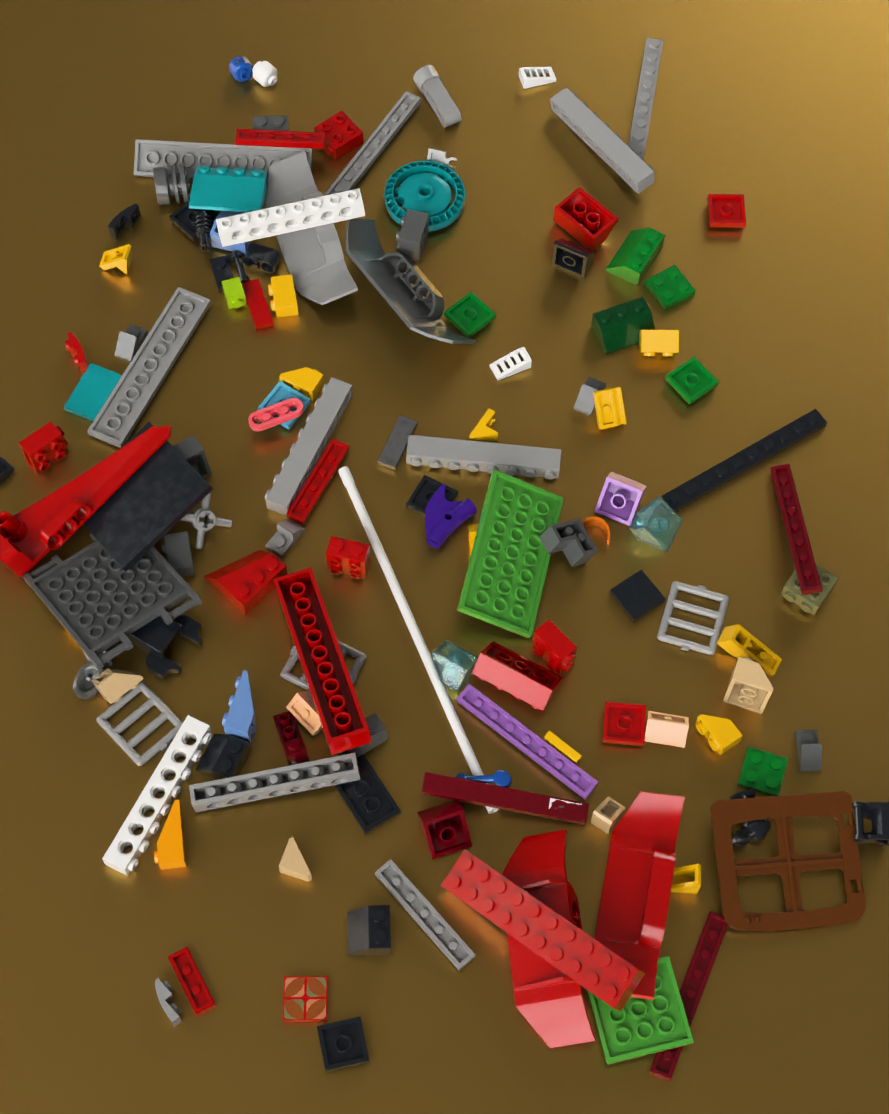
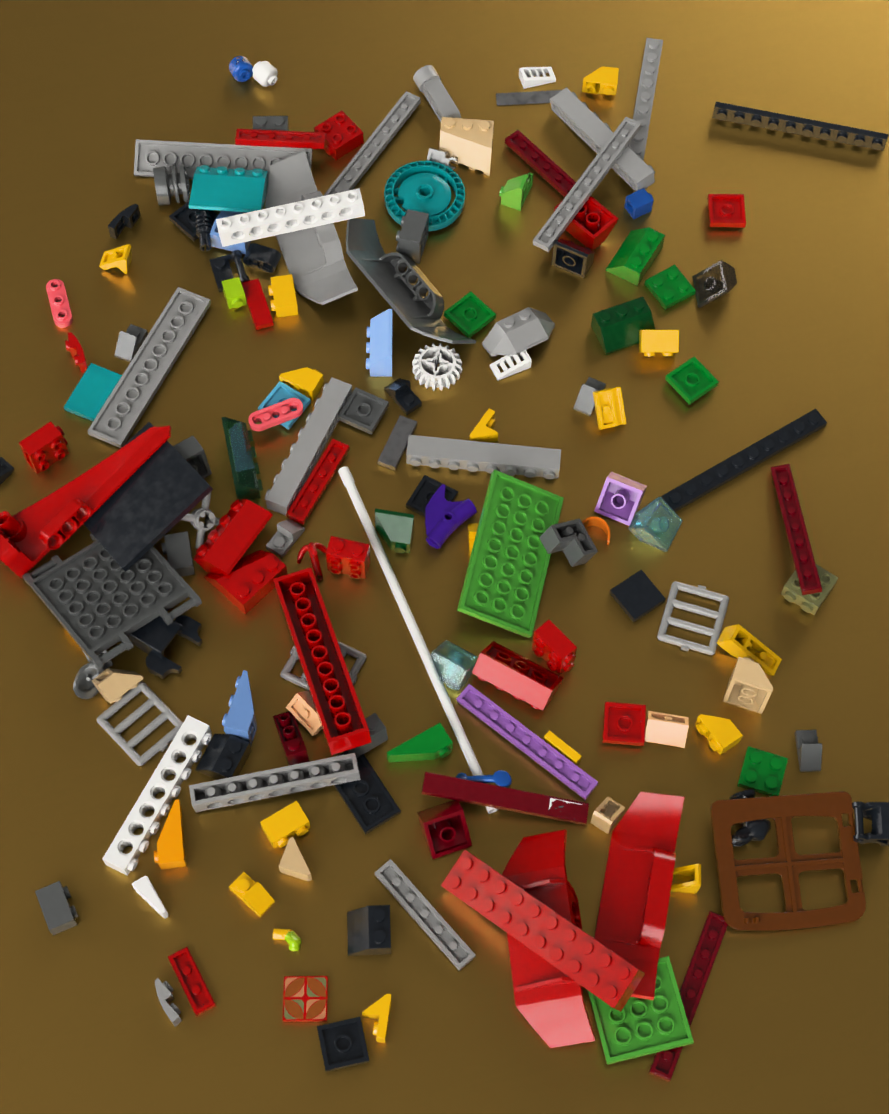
(56, 907): none -> dark grey brick
(59, 308): none -> coral plate
(146, 890): none -> white slope
(232, 537): none -> red slope
(241, 459): none -> clear green slope
(252, 894): none -> yellow slope
(285, 824): none -> yellow brick
(290, 936): none -> arm
(311, 547): none -> red piece
(363, 410): none -> dark grey plate
(380, 345): none -> light blue slope
(381, 1011): none -> yellow slope
(395, 529): none -> slope
(403, 396): none -> black slope
(425, 746): none -> green slope
(426, 362): none -> white gear
(468, 141): none -> tan wedge
(516, 191): none -> bright green slope
(518, 98): none -> flat silver sticker
(518, 332): none -> light grey wedge
(540, 162): none -> dark red plate
(586, 184): none -> light grey plate
(601, 81): none -> yellow slope
(638, 203): none -> blue brick
(714, 282): none -> clear smoke slope
(800, 126): none -> black plate

